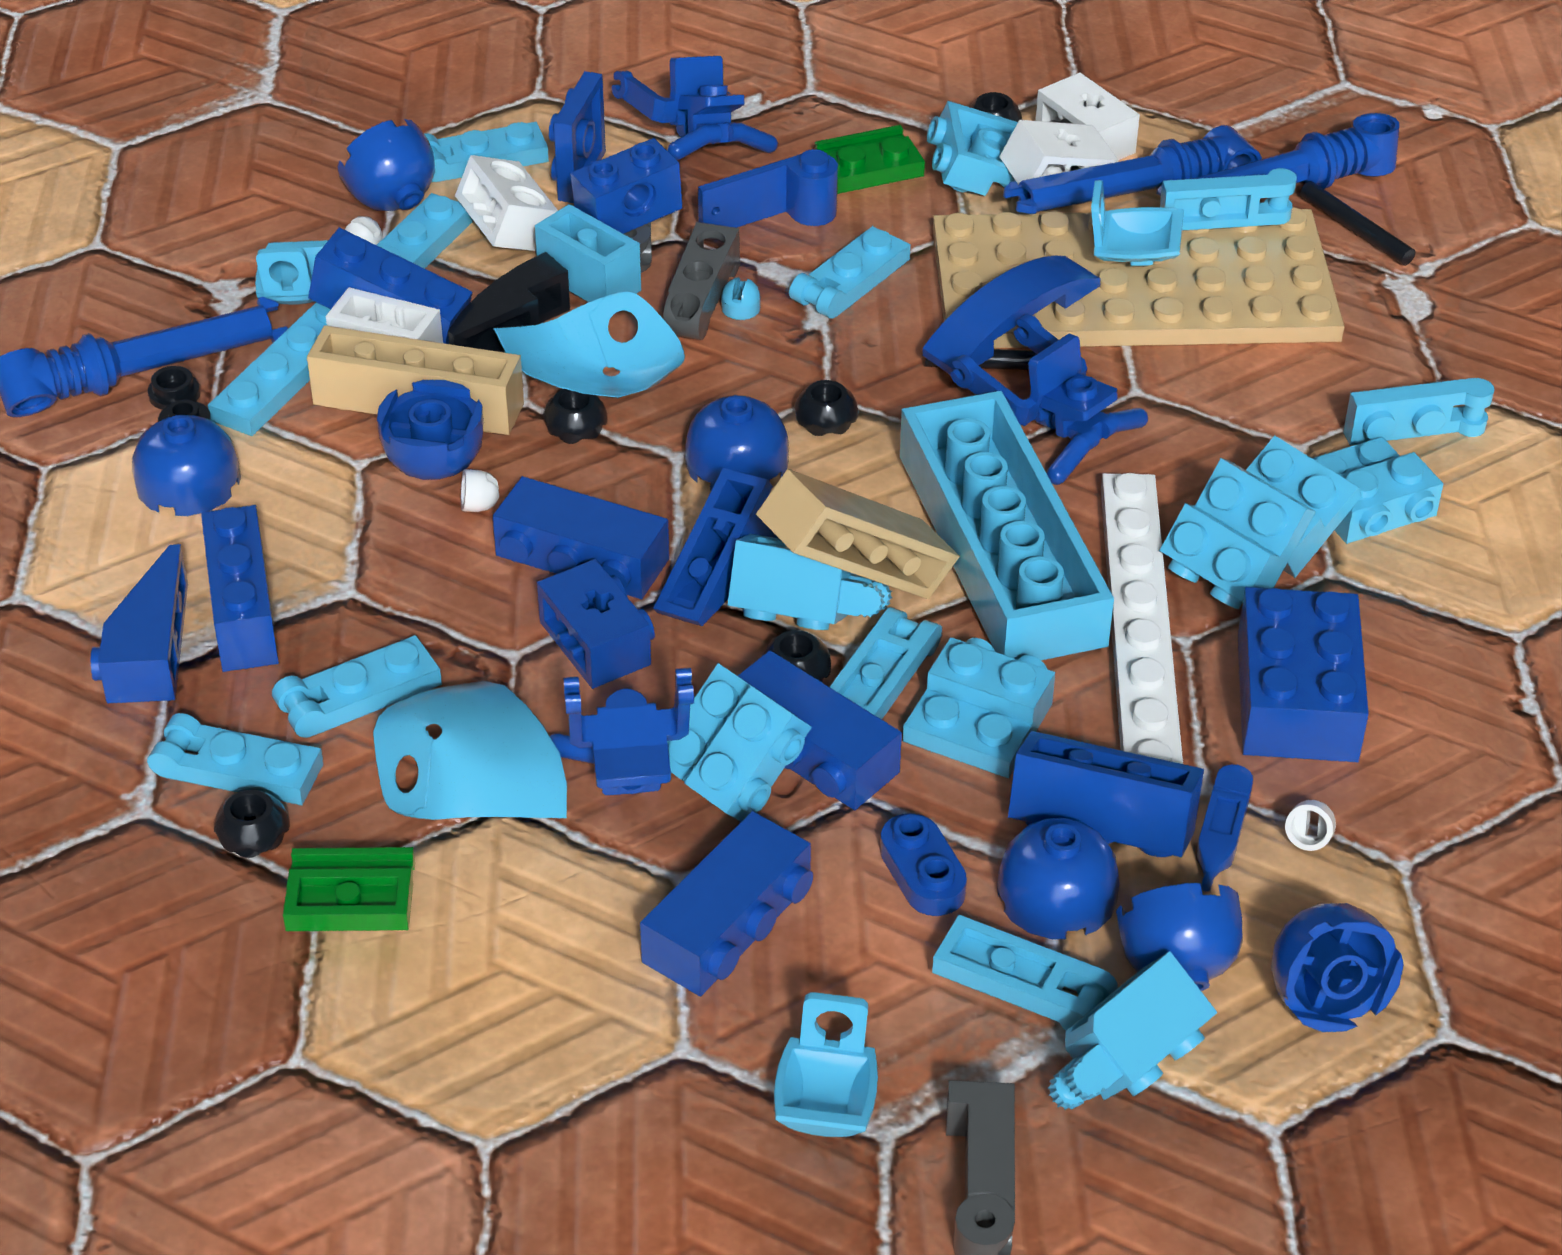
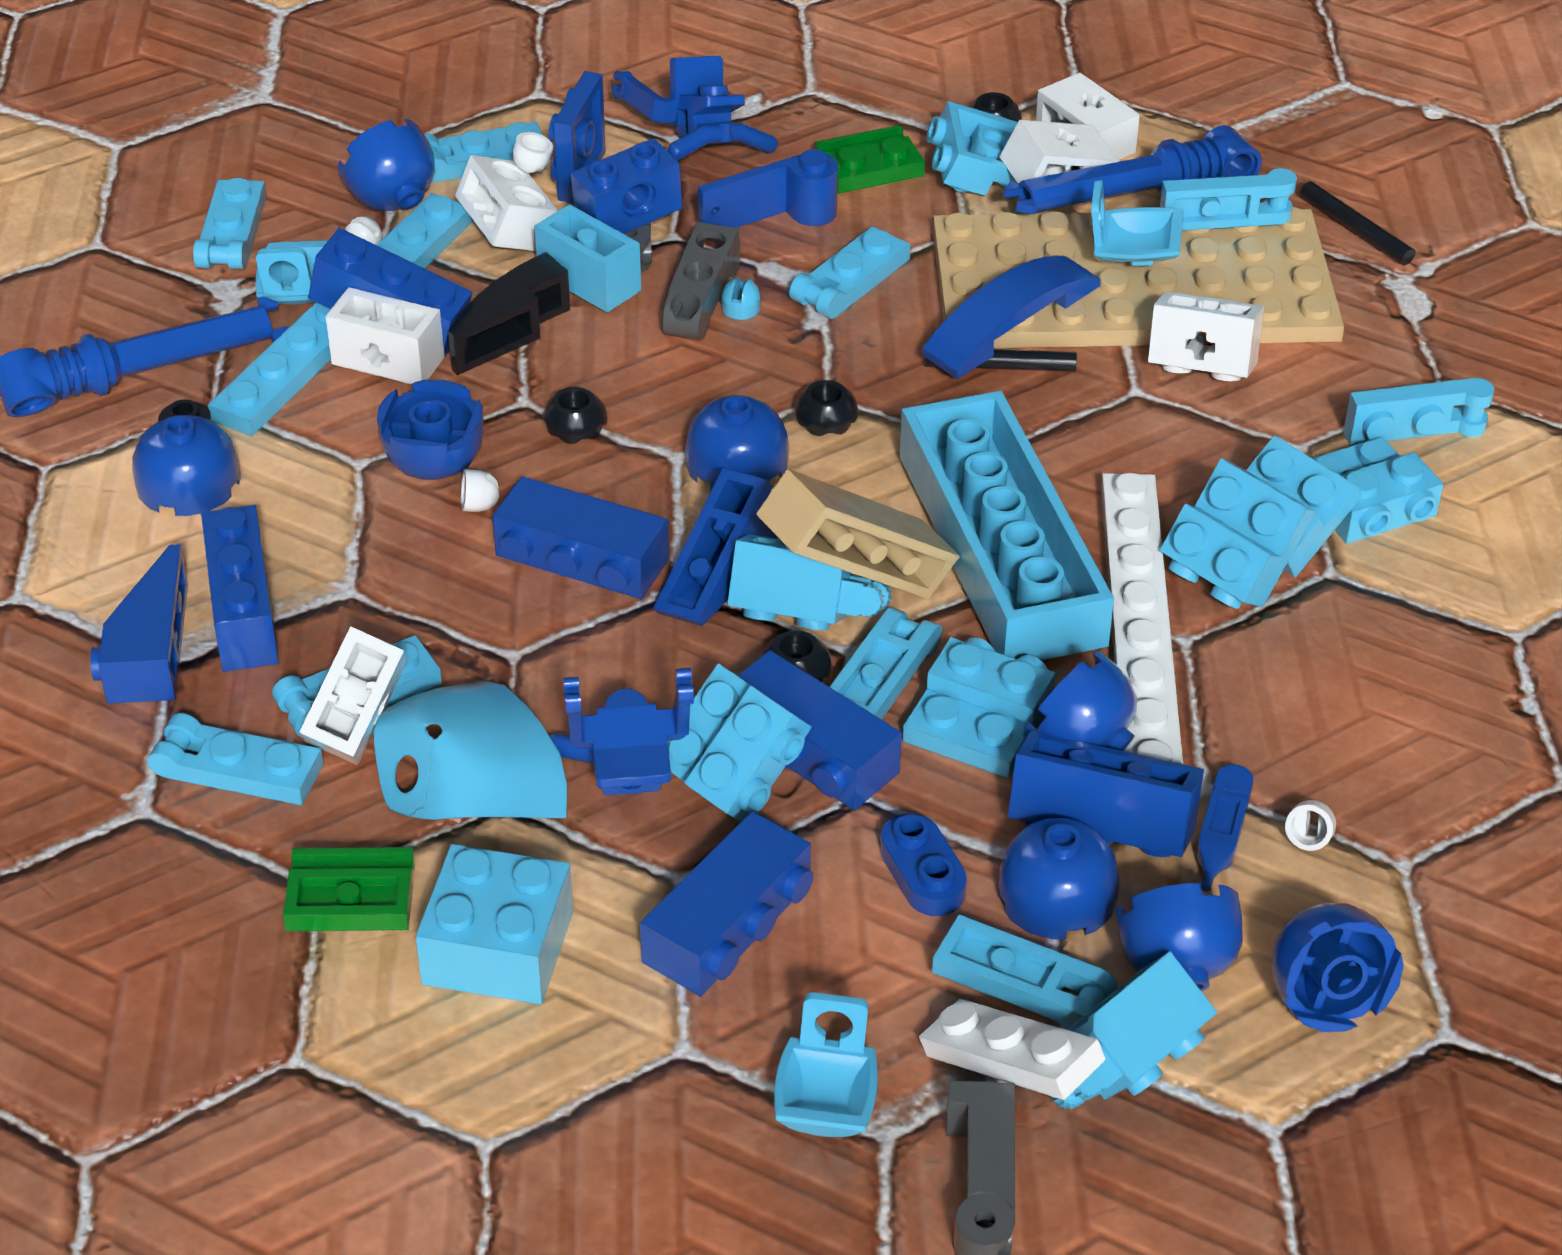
(171, 385): black plate -> none
(230, 224): none -> medium azure plate
(251, 823): black plate -> none
(353, 695): none -> white brick
(361, 368): tan brick -> none
(495, 924): none -> medium azure brick
(532, 151): none -> white hinge
(578, 347): medium azure piece -> none
(595, 623): blue brick -> none
(1012, 1048): none -> white plate
(1059, 395): blue piece -> none
(1091, 706): none -> blue cylinder
(1228, 325): none -> white brick
(1302, 675): blue brick -> none
(1362, 149): blue piece -> none

